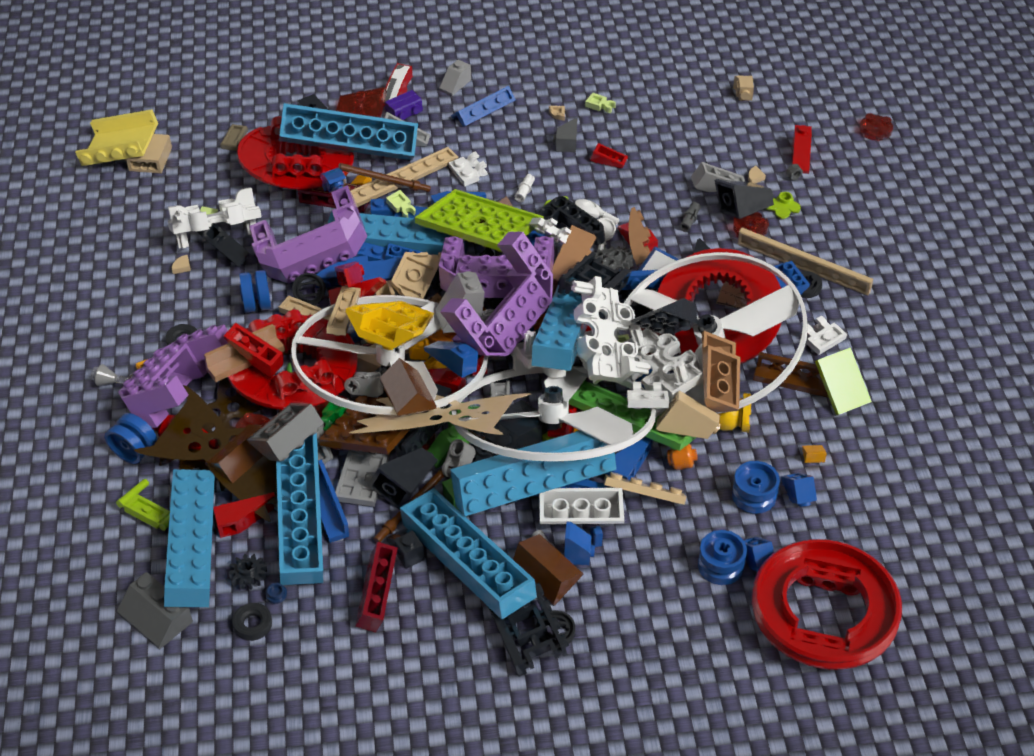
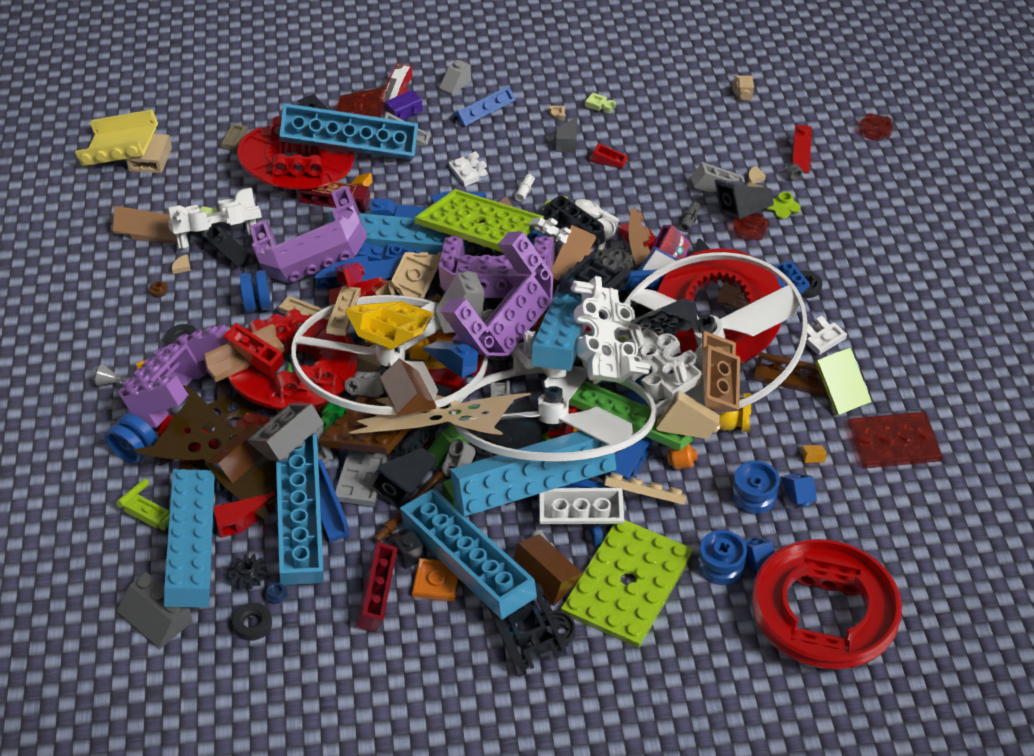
(143, 225): none -> medium nougat slope
(158, 289): none -> reddish brown plate
(318, 281): black piece -> none
(333, 179): blue slope -> none
(400, 202): yellowish green plate -> none
(411, 171): tan tile -> none
(413, 184): reddish brown bar -> none
(434, 581): none -> orange tile
(578, 545): blue slope -> none
(628, 609): none -> lime plate
(647, 399): white plate -> none
(672, 242): none -> torso
(805, 261): tan tile -> none
(895, 440): none -> clear red plate

